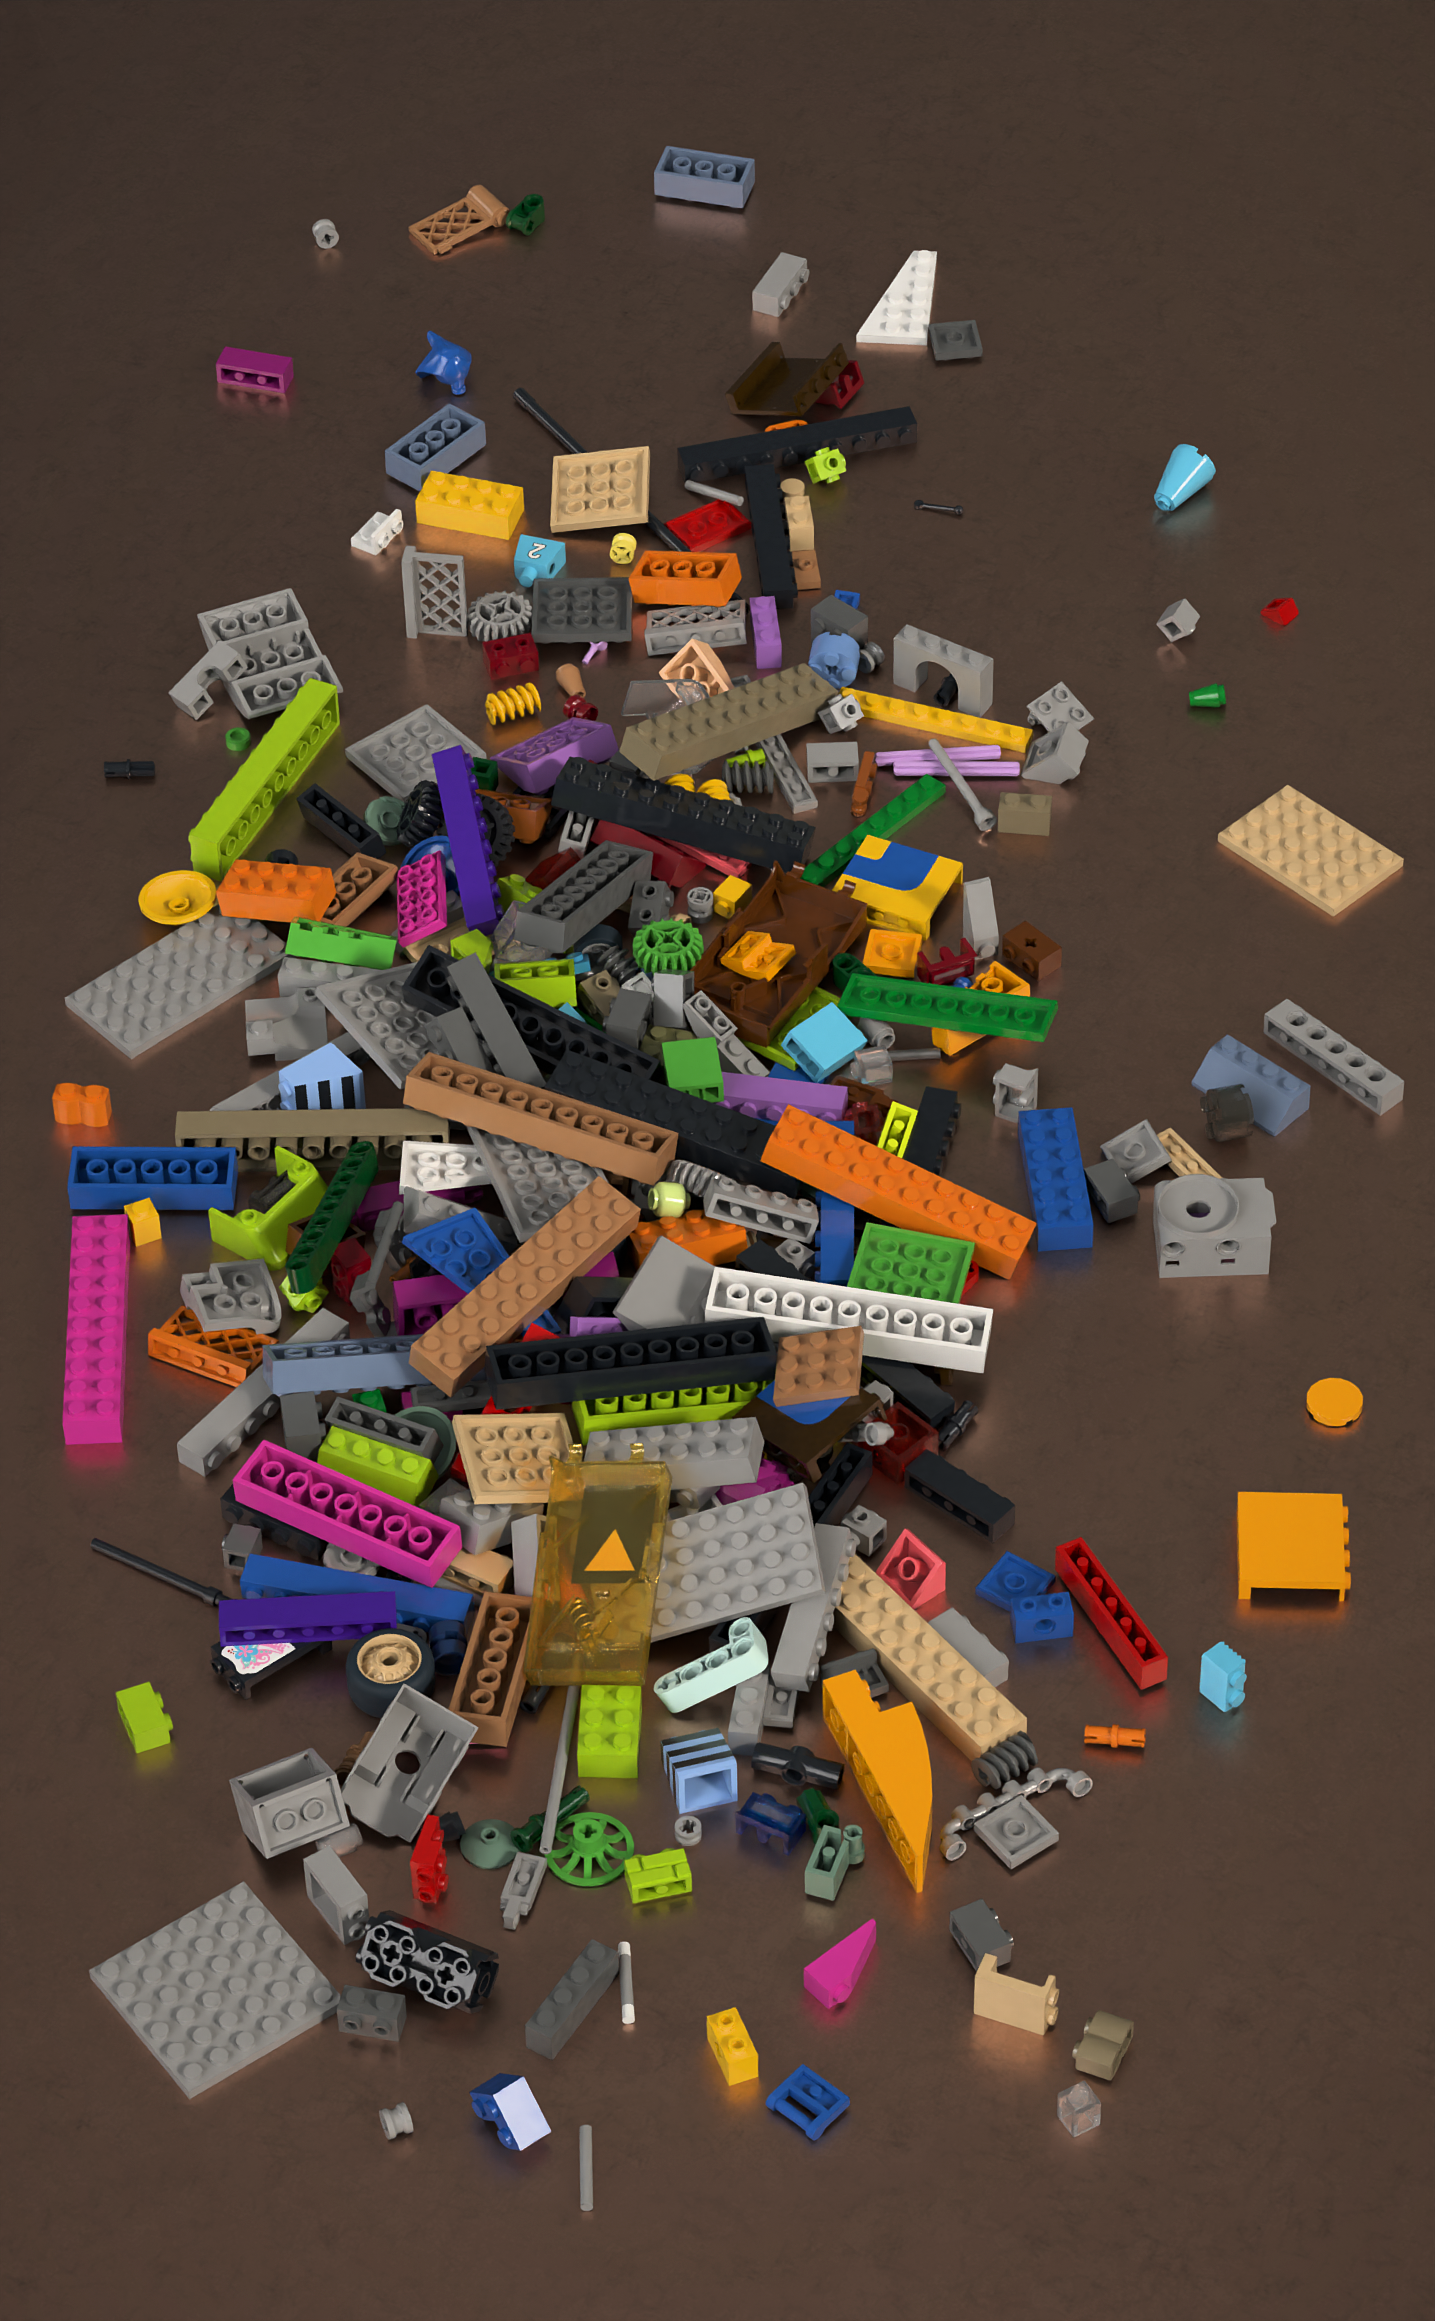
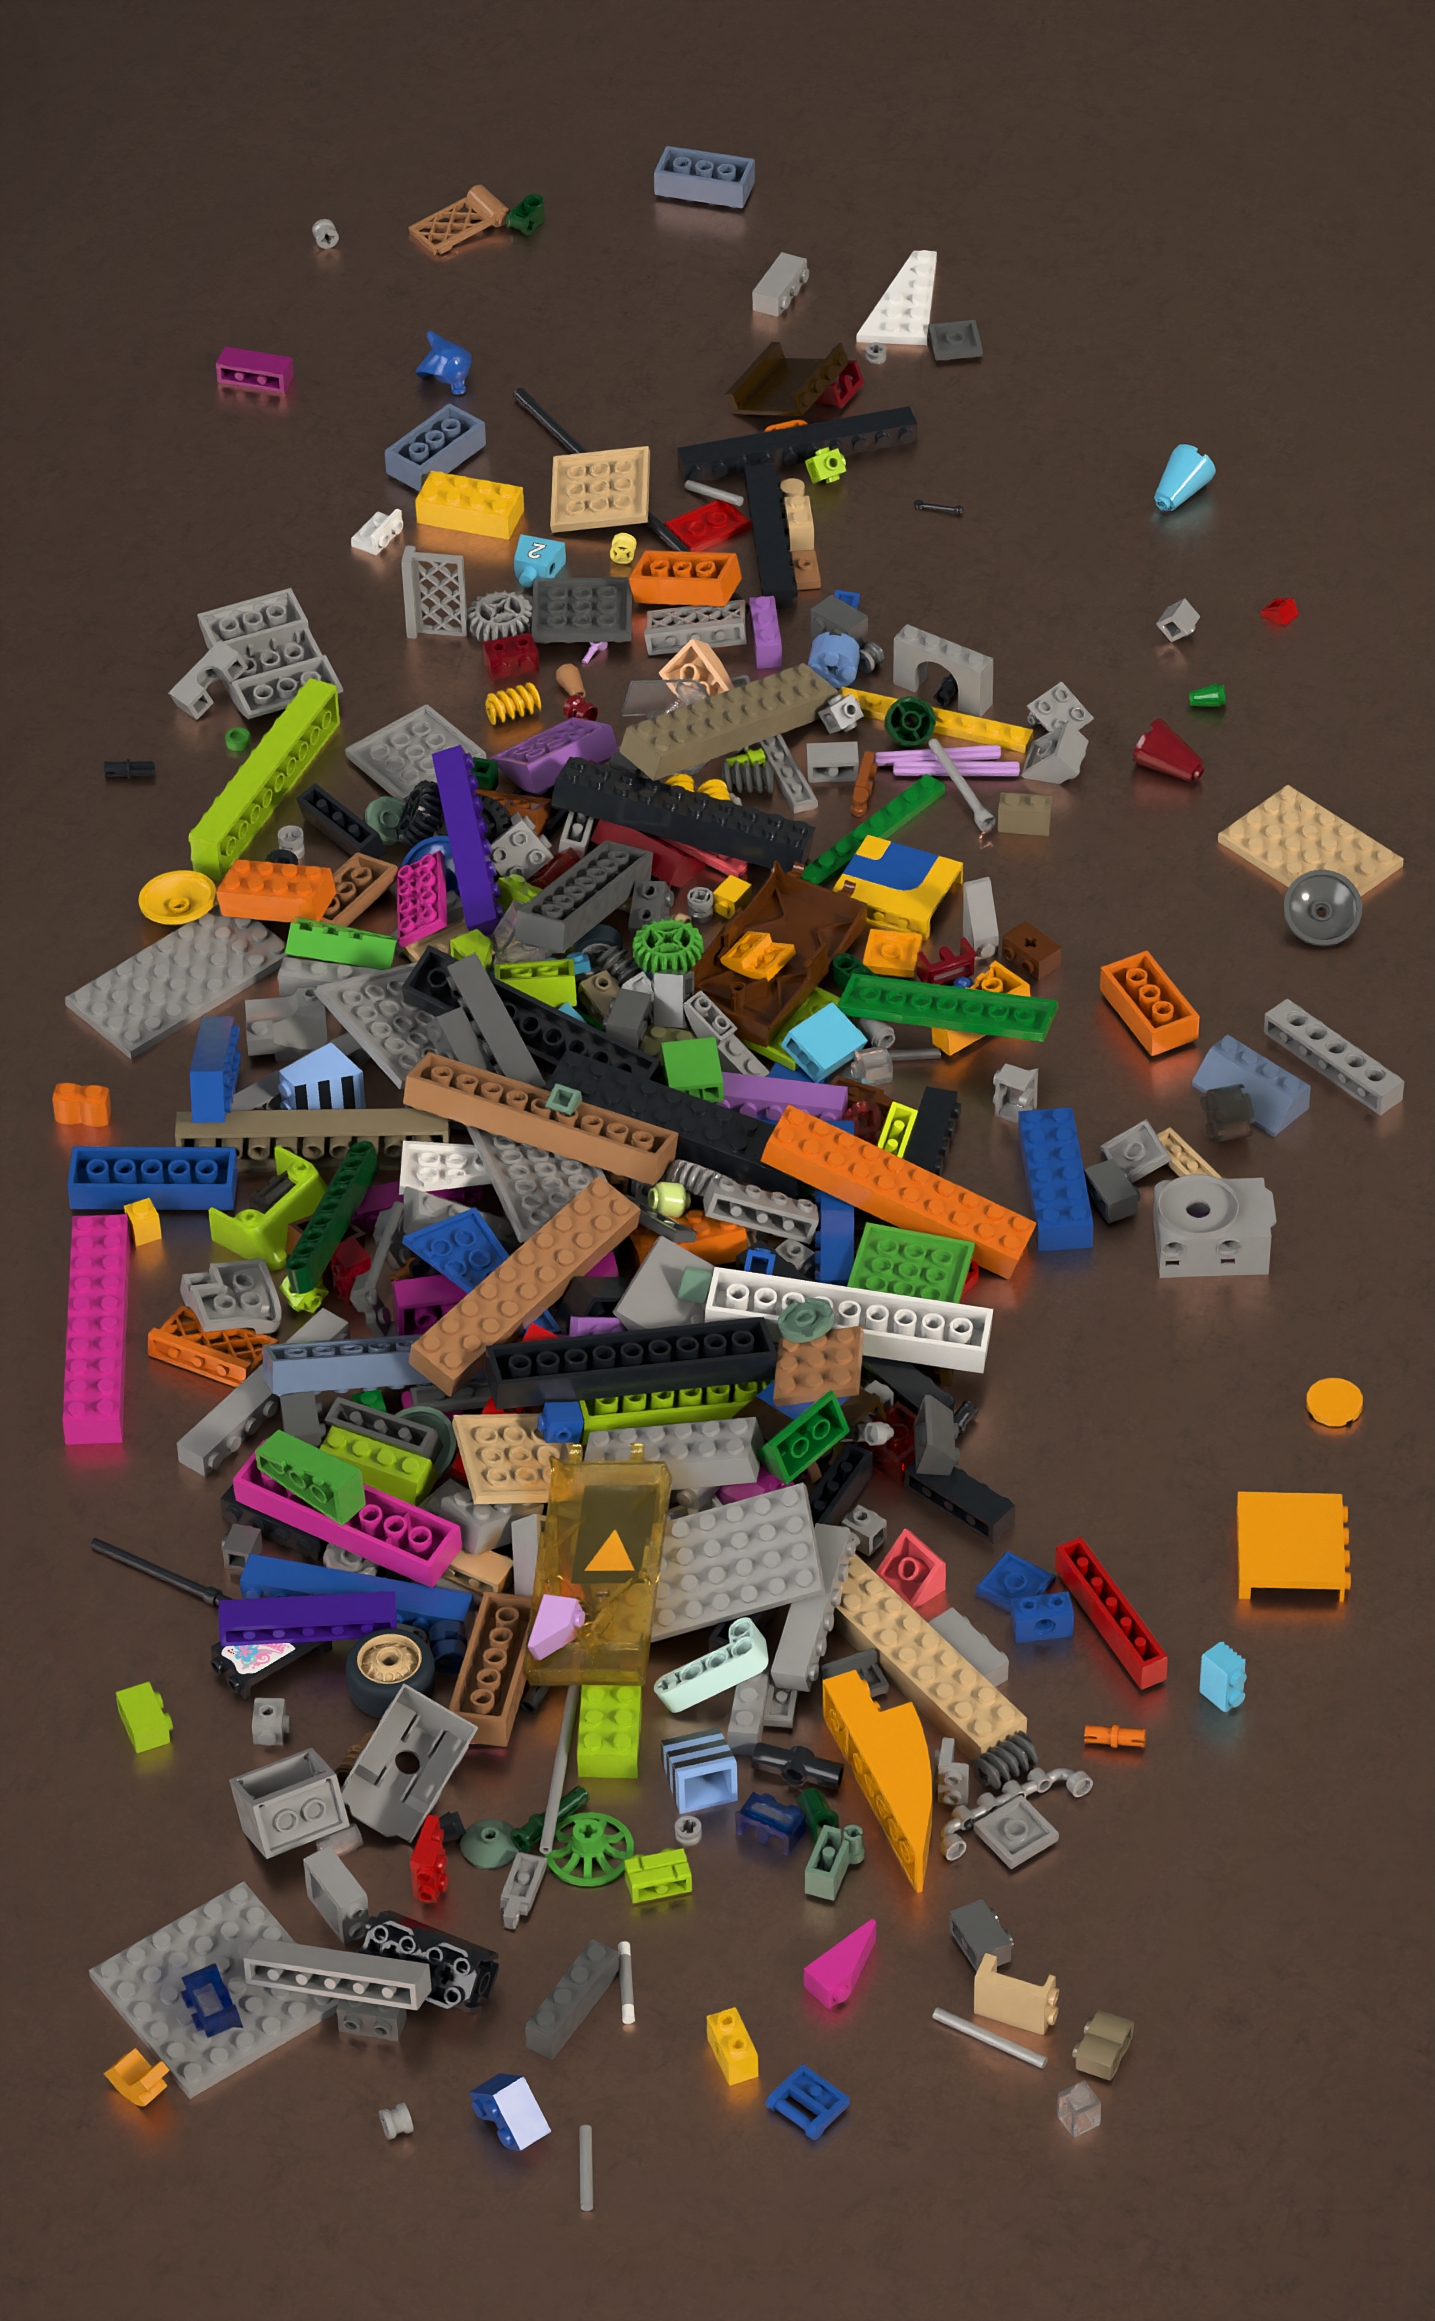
(136, 2077): none -> light orange brick
(210, 2001): none -> clear blue window
(214, 1069): none -> blue brick
(270, 1721): none -> light grey brick
(292, 839): none -> light grey wheel
(313, 1475): none -> bright green wedge
(337, 1974): none -> light grey brick
(520, 849): none -> light grey bracket
(555, 1625): none -> lavender slope
(561, 1422): none -> blue brick
(564, 1099): none -> sand green slope
(663, 1224): none -> dark grey tile
(694, 1285): none -> sand green slope
(760, 1261): none -> blue brick
(804, 1439): none -> green slope
(806, 1320): none -> sand green tile
(875, 353): none -> light grey bush
(910, 722): none -> dark green cylinder
(935, 1438): none -> dark grey slope
(950, 1776): none -> light grey bracket
(990, 2038): none -> light grey bar
(1149, 1003): none -> orange brick
(1168, 753): none -> dark red cone
(1325, 892): none -> dark grey dish

